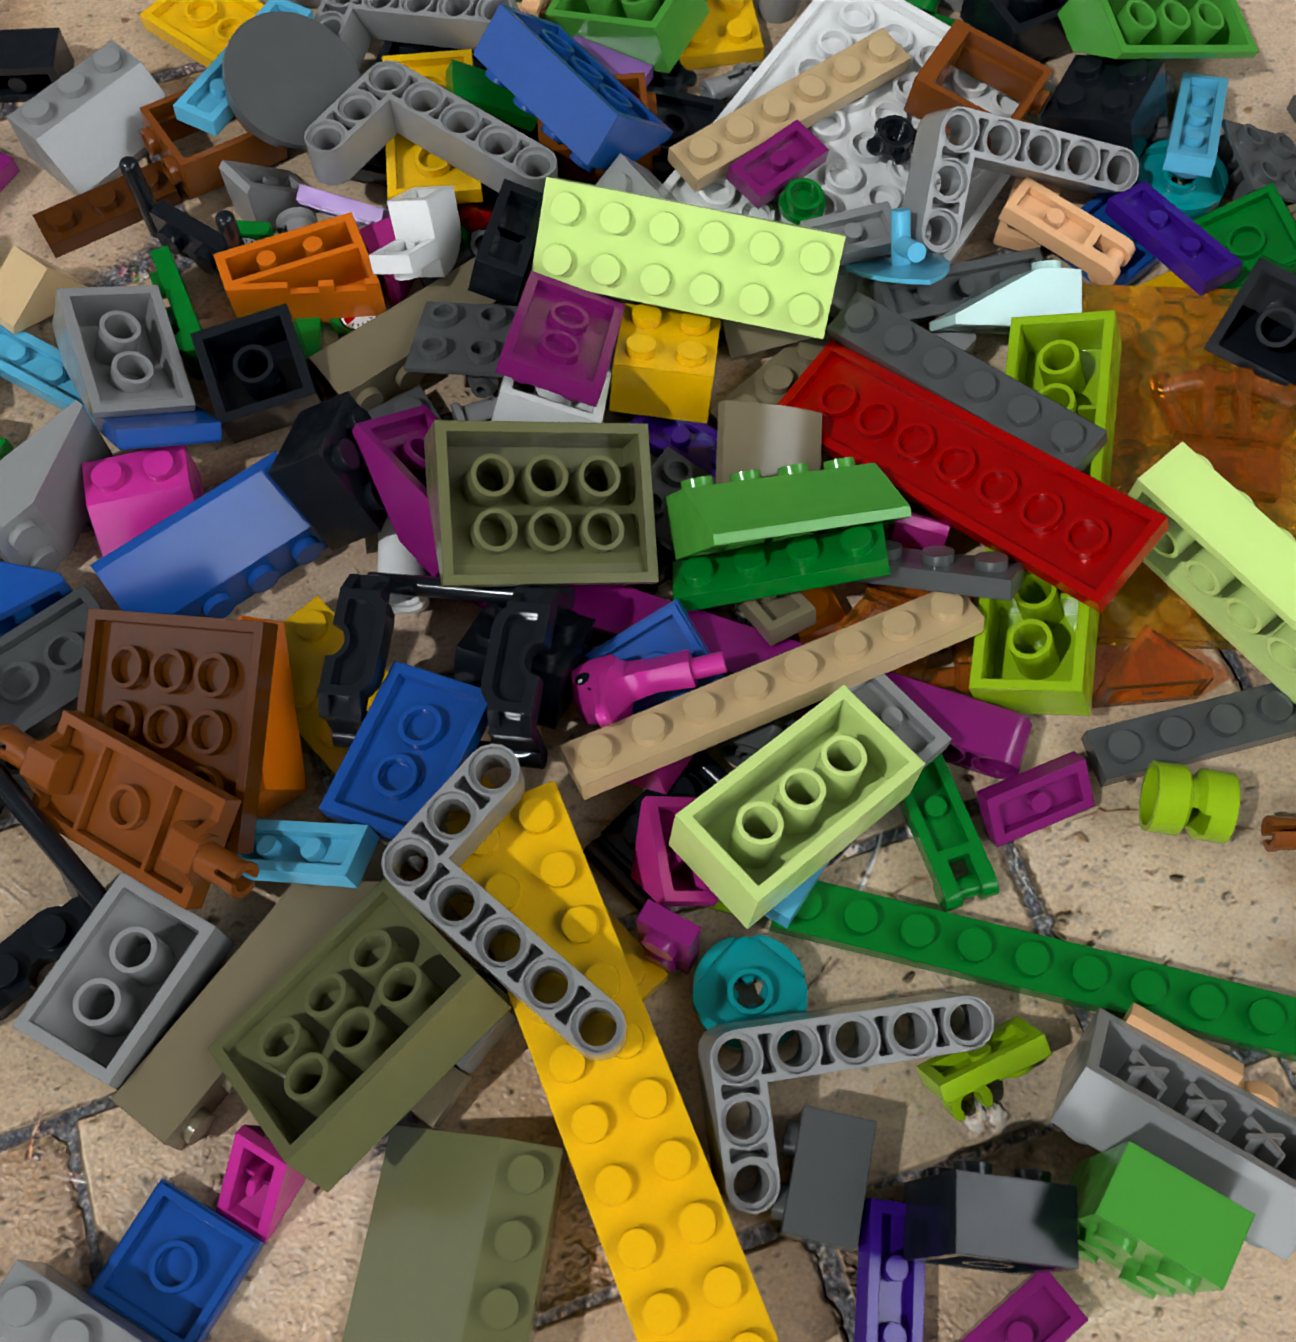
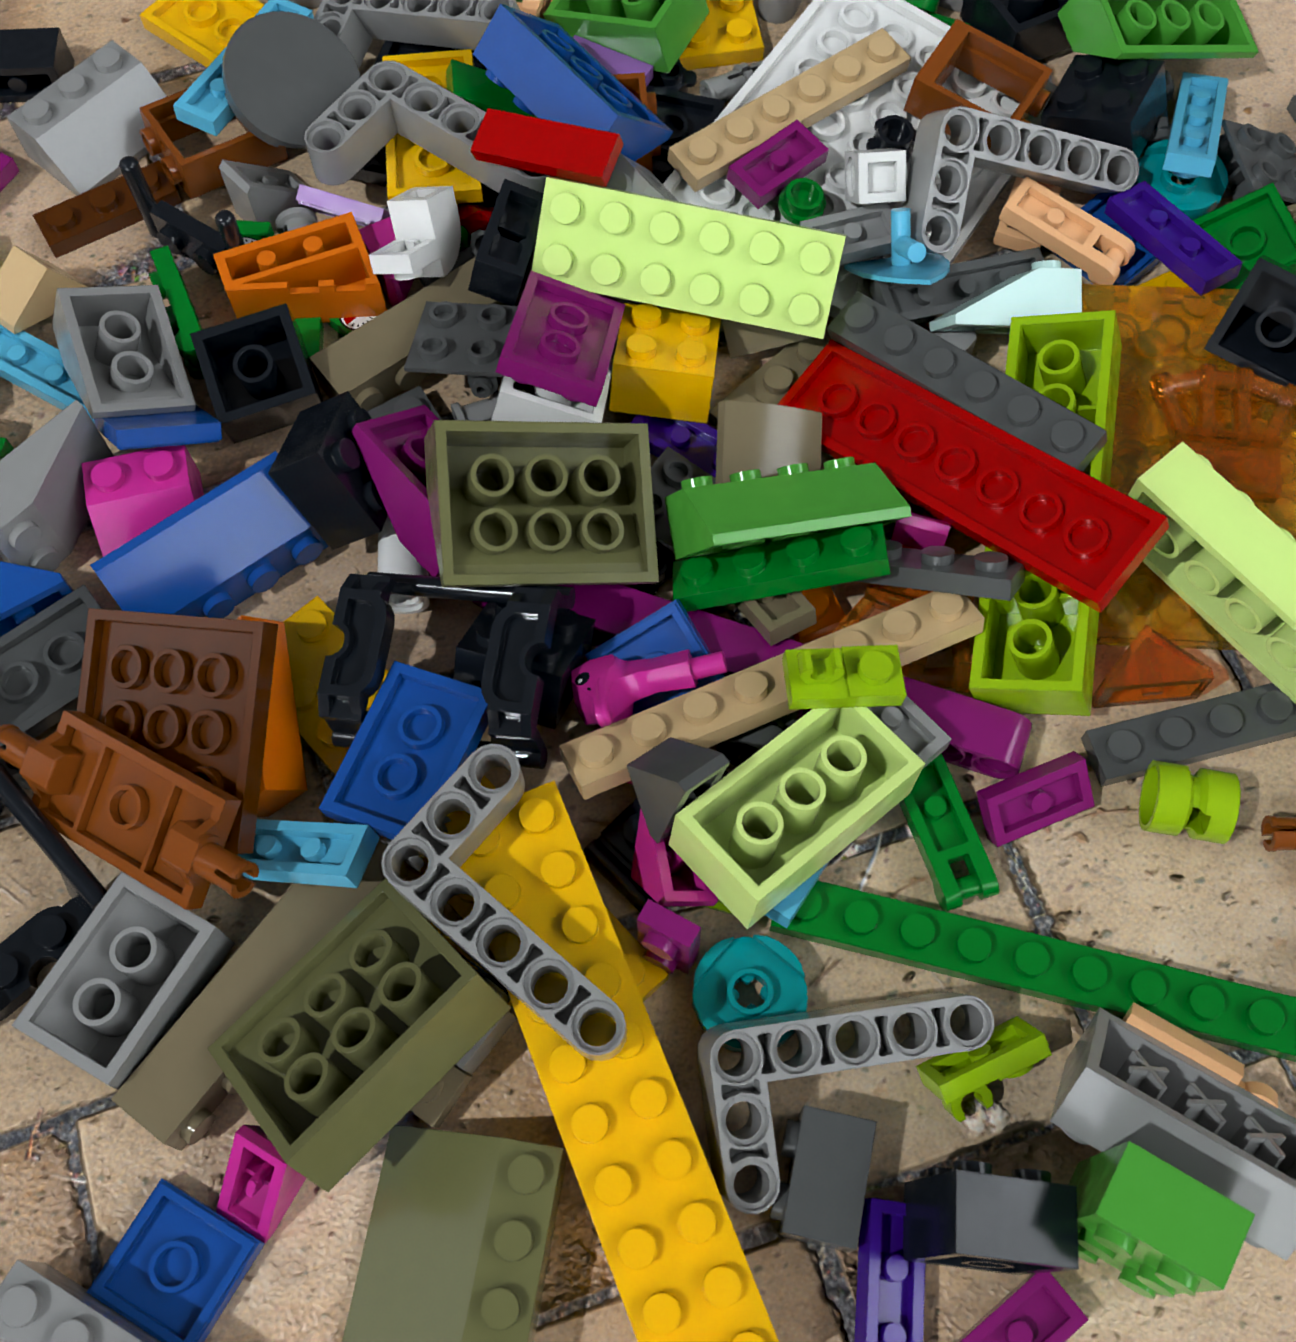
(547, 147): none -> red tile
(671, 779): none -> dark grey slope
(843, 677): none -> lime plate
(875, 176): none -> white brick

